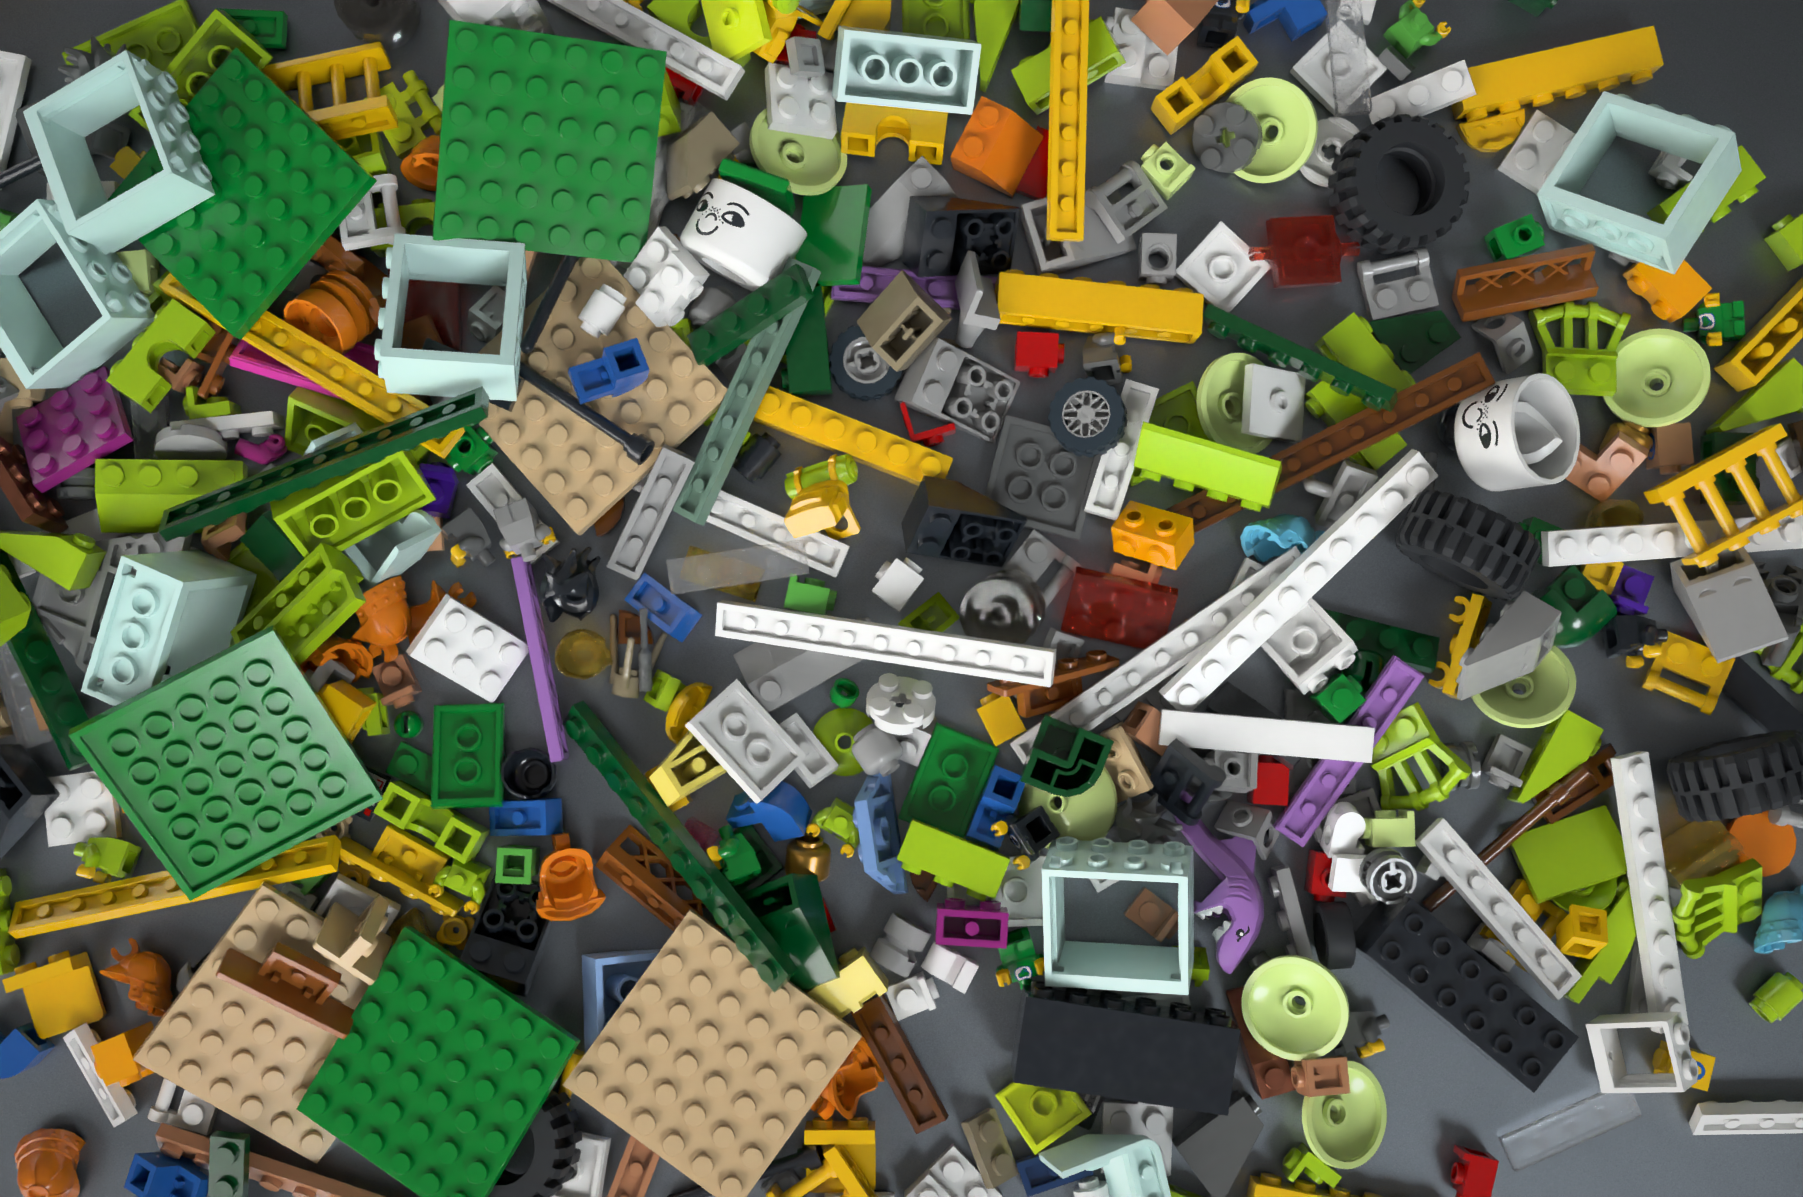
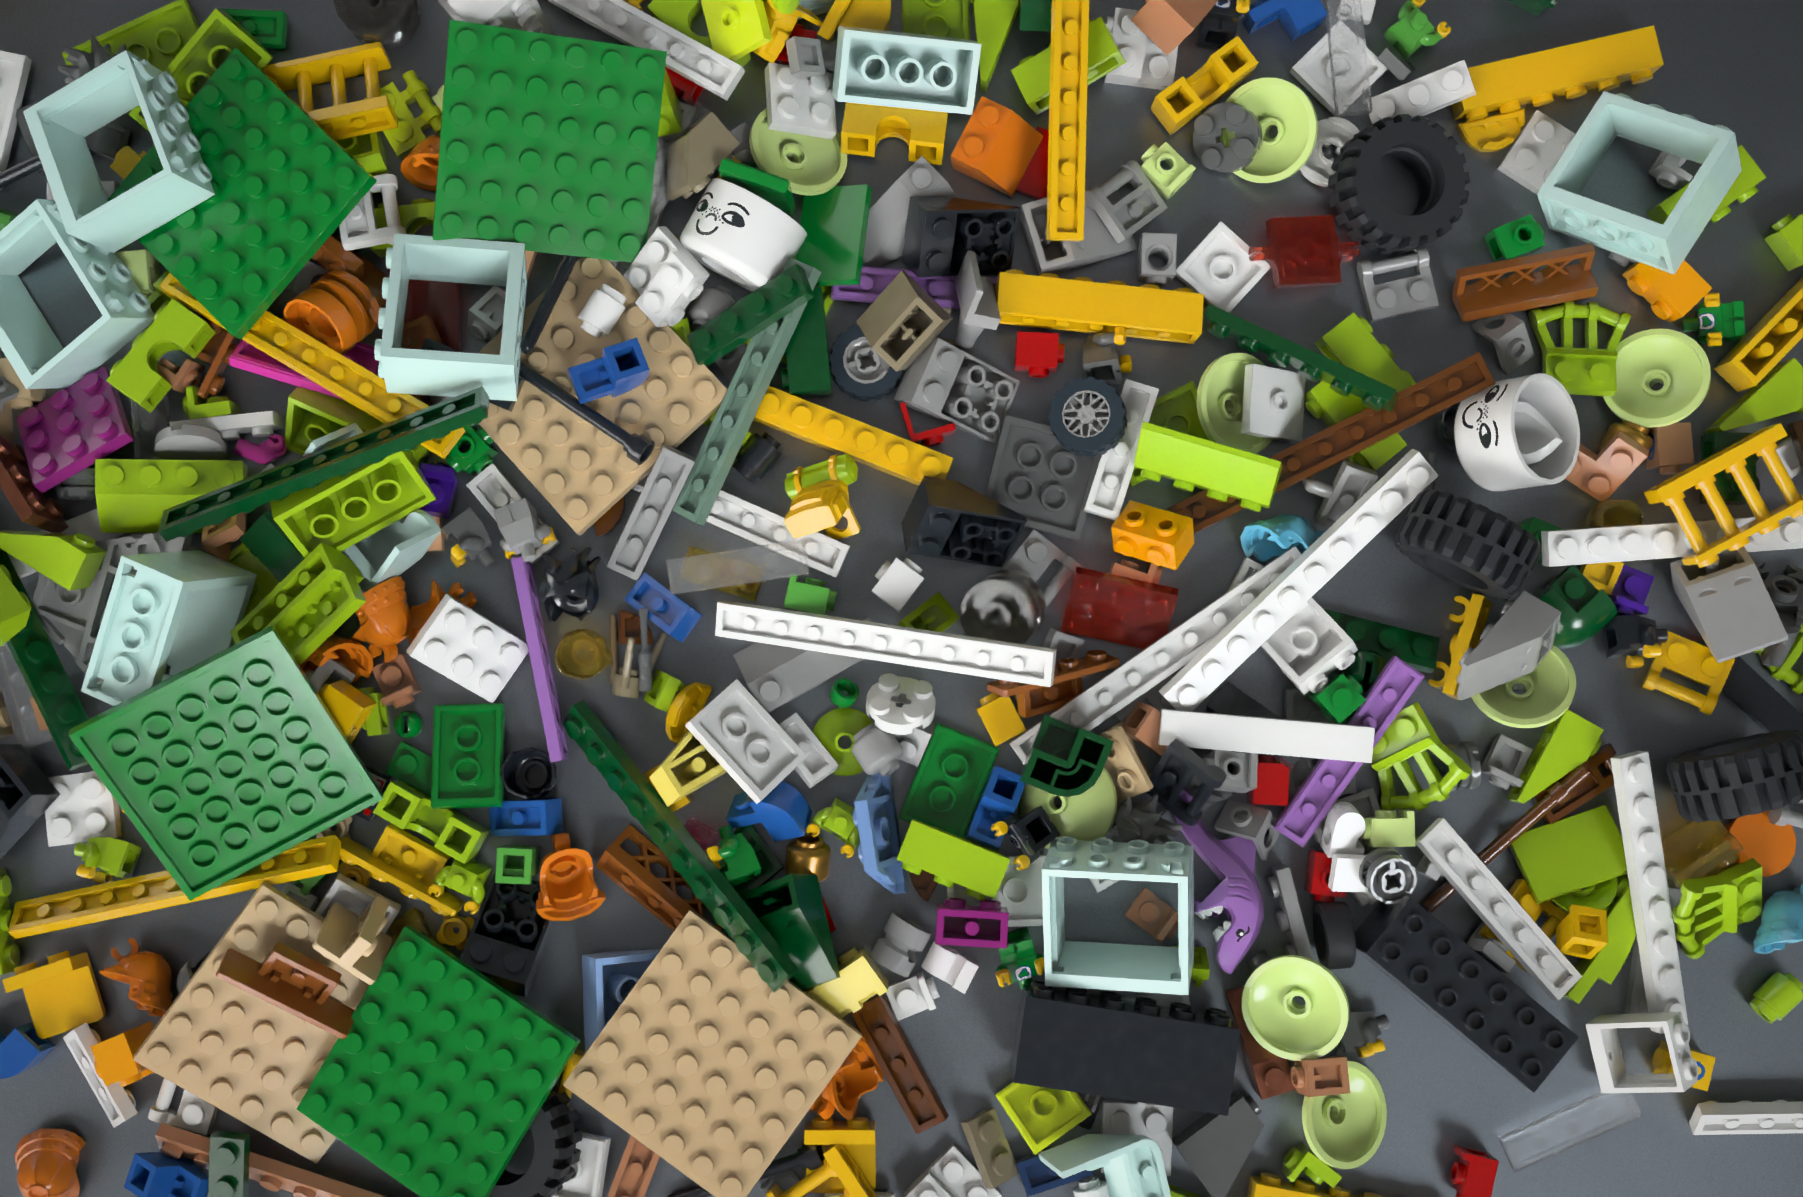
(1415, 337): dark green wing -> none

